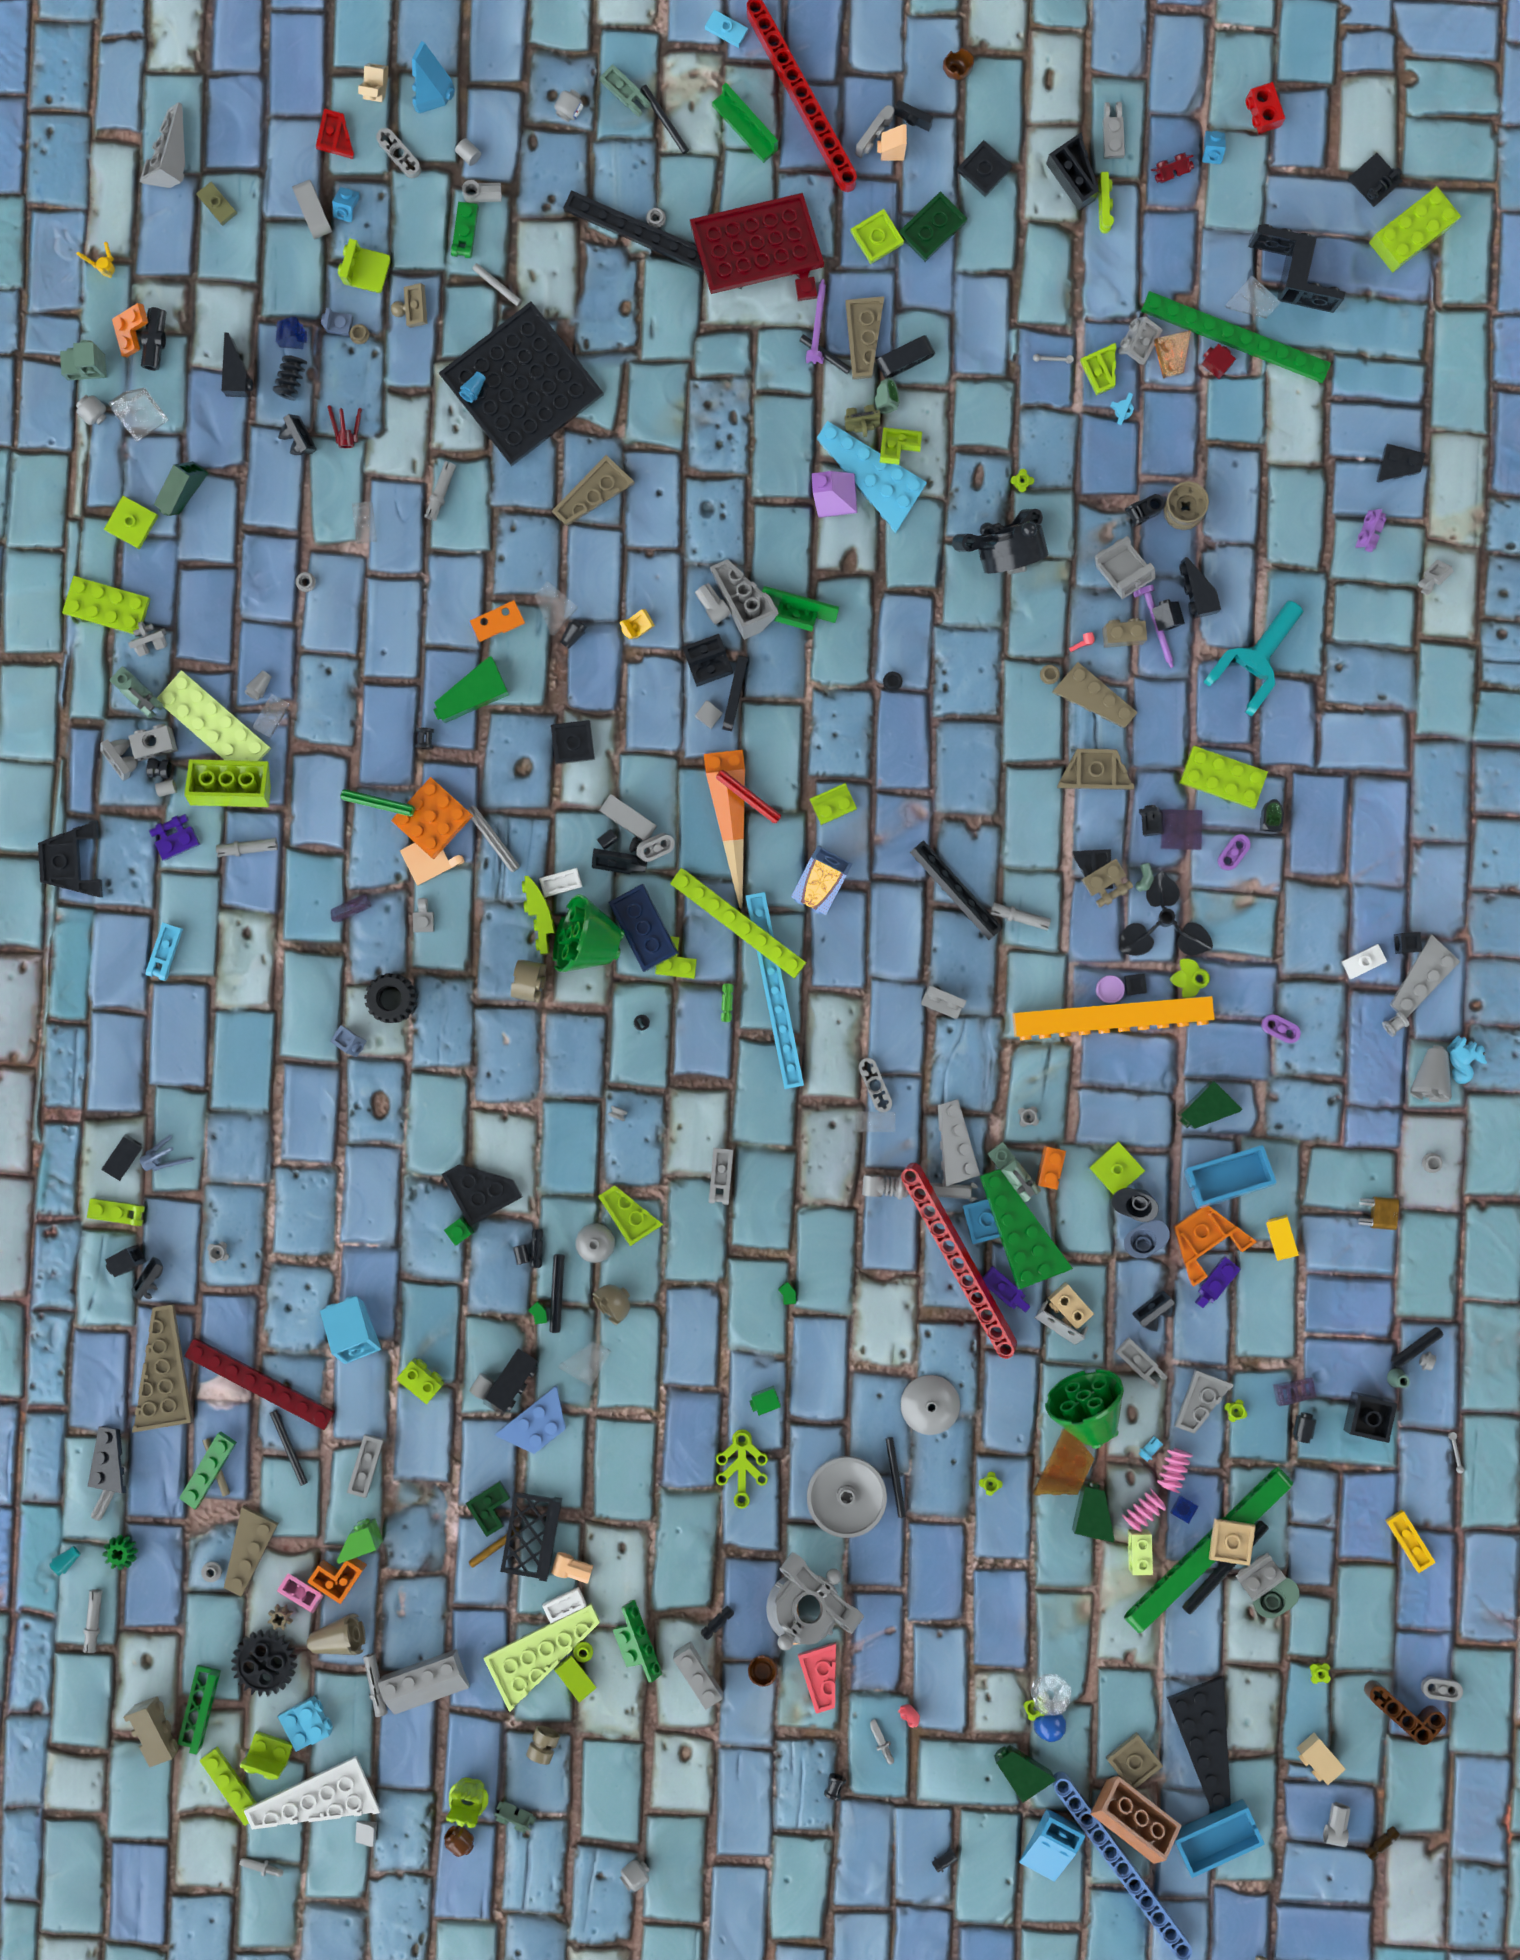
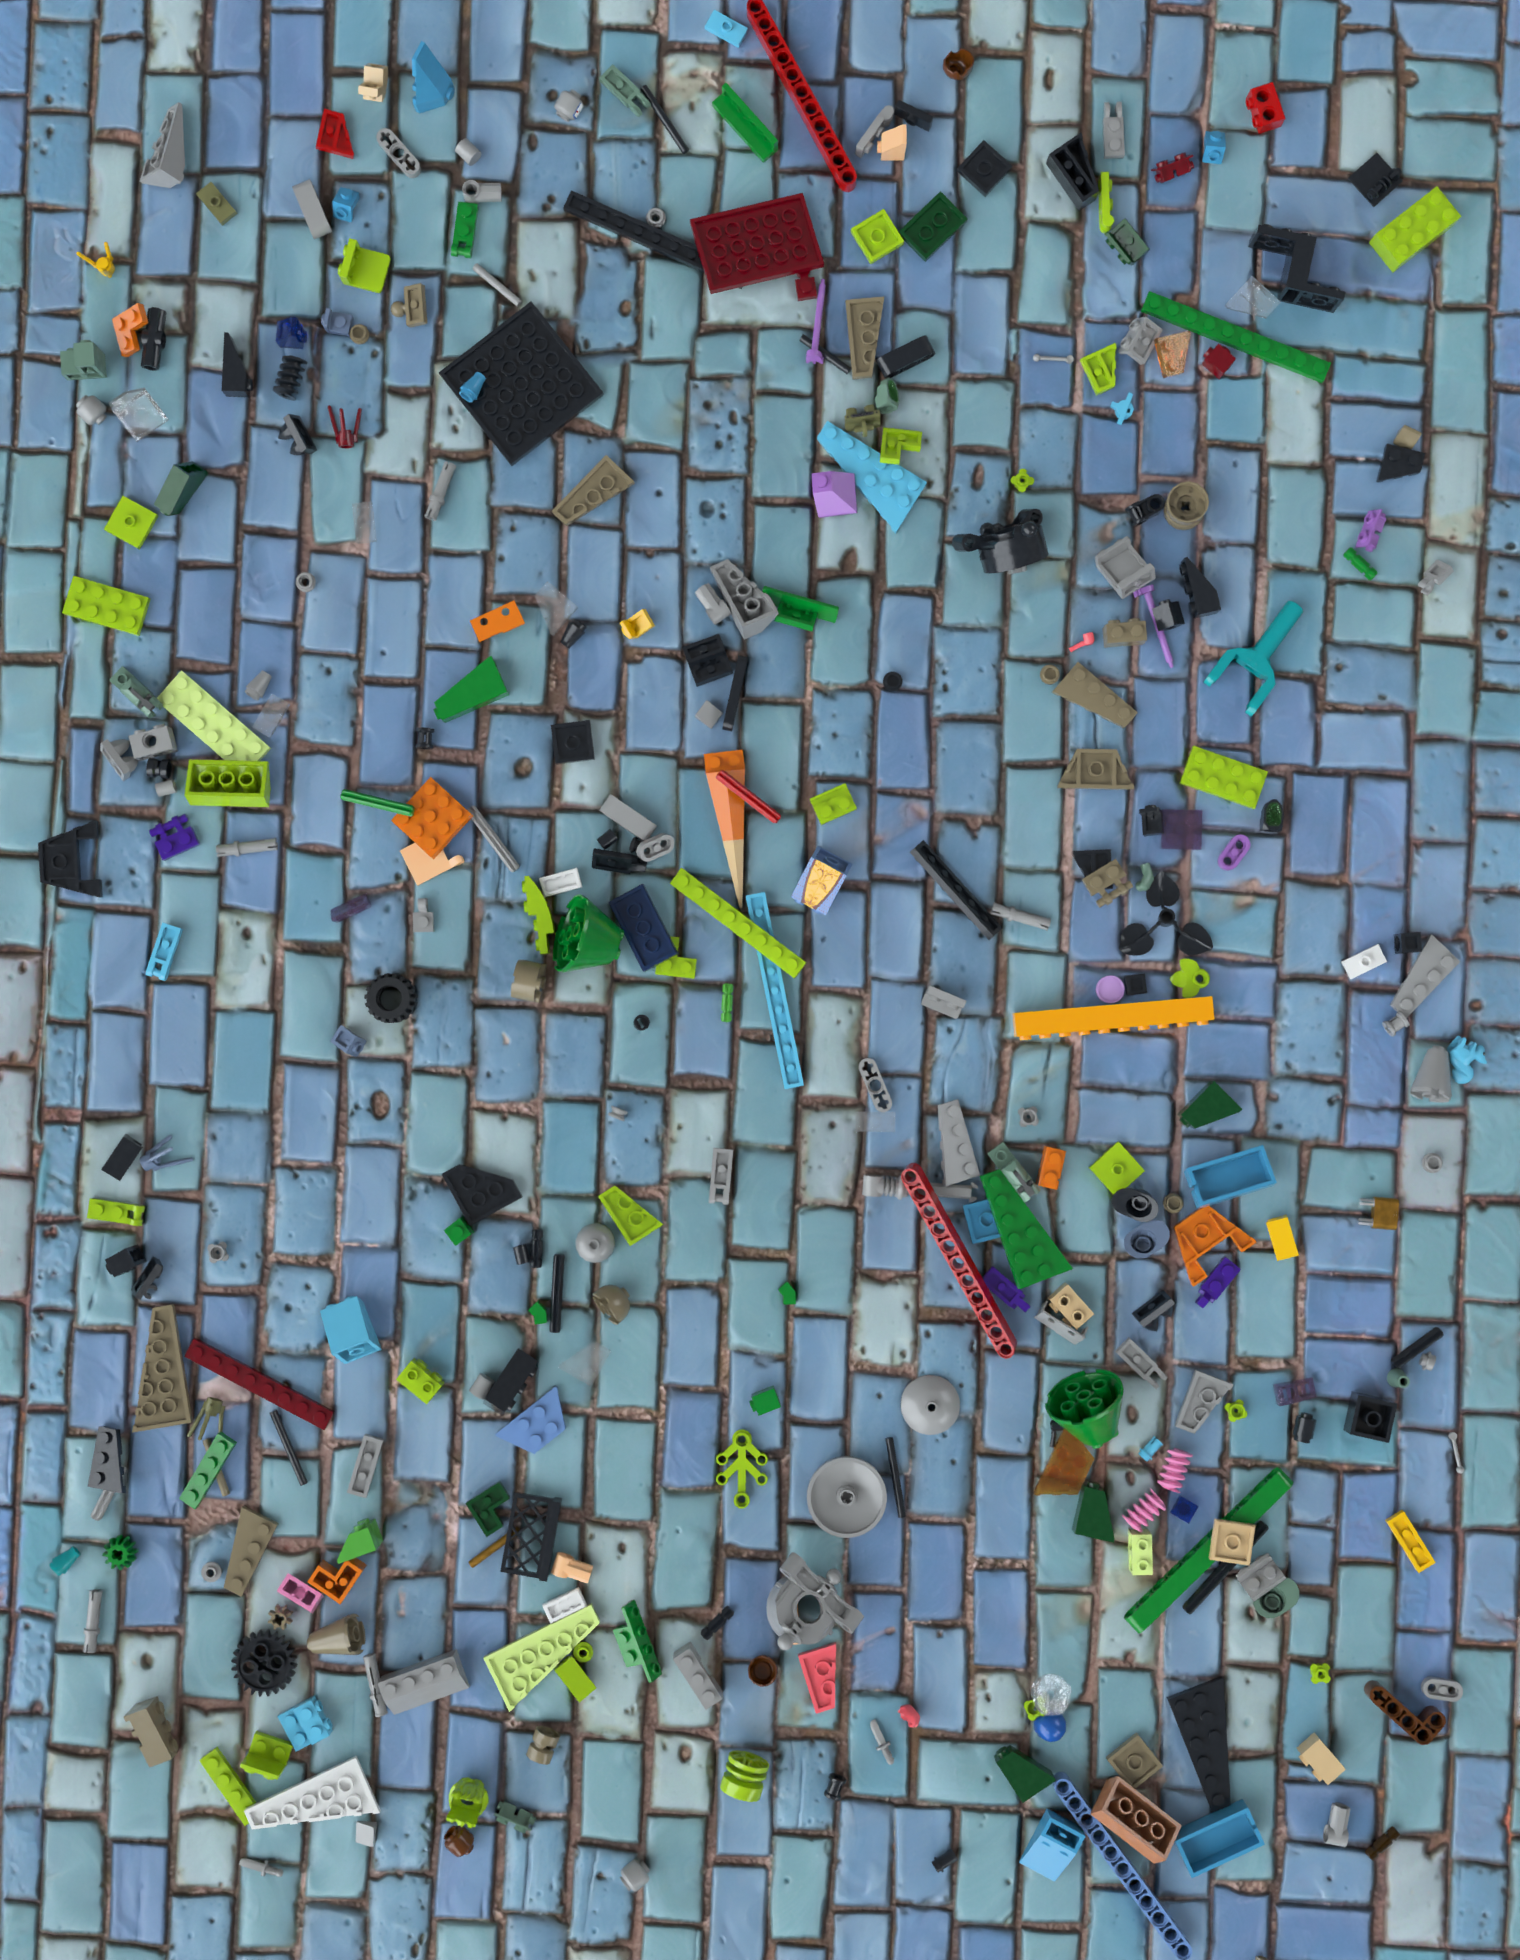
(139, 644): light grey hips -> none
(204, 1708): green fence -> none
(211, 1408): none -> olive plant
(744, 1776): none -> lime wheel
(990, 1489): lime plate -> none
(1054, 1427): none -> black hand
(1126, 242): none -> dark green bracket
(1173, 1203): none -> dark tan plate
(1280, 1028): medium lavender plate -> none
(1360, 563): none -> green axle
(1406, 437): none -> dark tan slope

